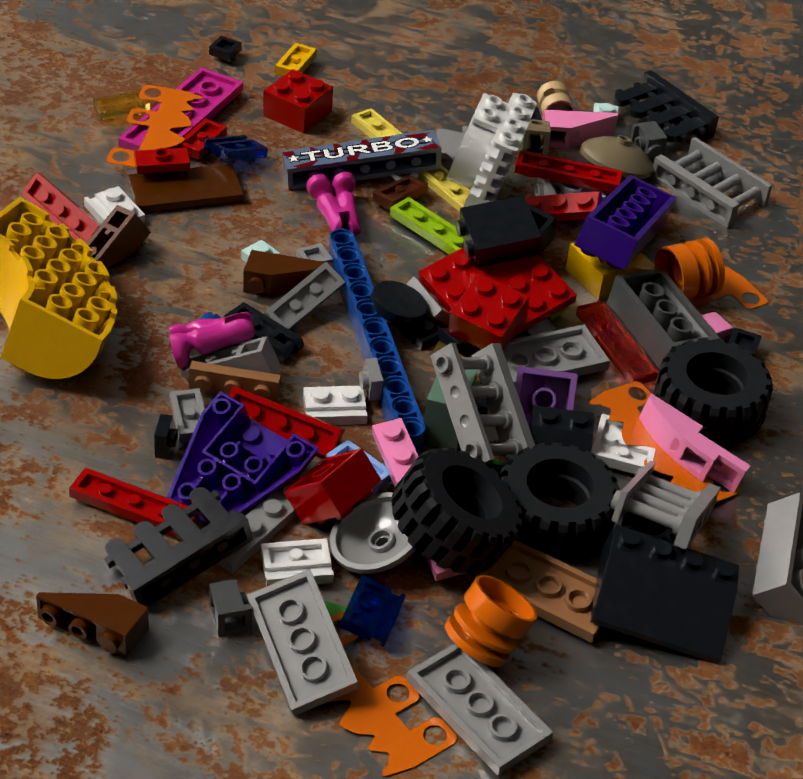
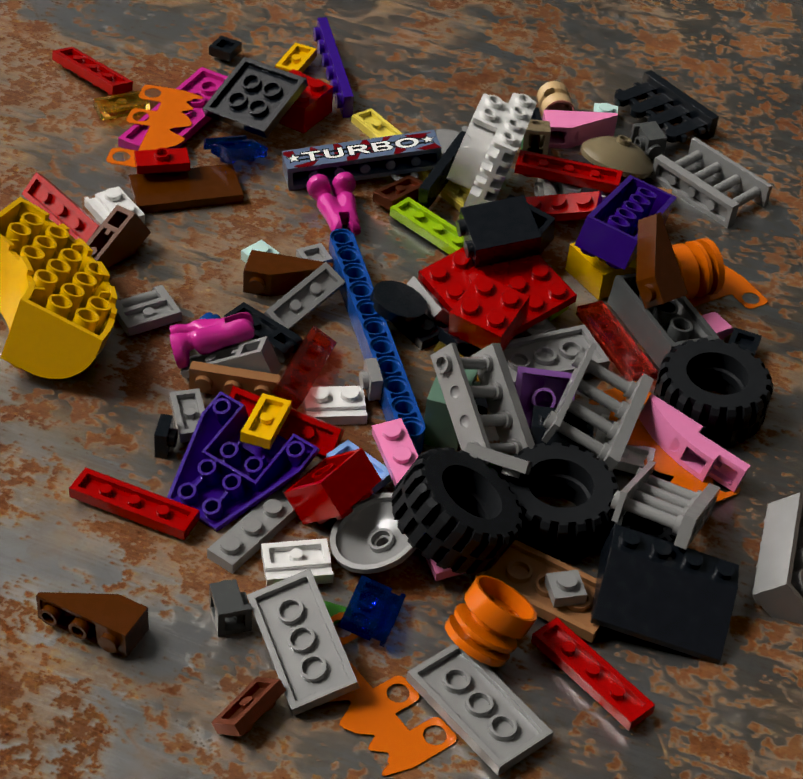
(92, 71): none -> red plate
(147, 311): none -> light grey plate
(187, 559): black fence -> none
(195, 138): red plate -> none
(248, 706): none -> copper plate
(255, 97): none -> black plate
(265, 421): none -> yellow plate
(304, 367): none -> clear red plate
(334, 67): none -> dark purple plate
(437, 177): none -> black tile
(510, 465): none -> light grey plate
(565, 588): none -> light grey plate
(593, 673): none -> red plate
(625, 411): none -> light grey fence
(657, 267): none -> reddish brown slope

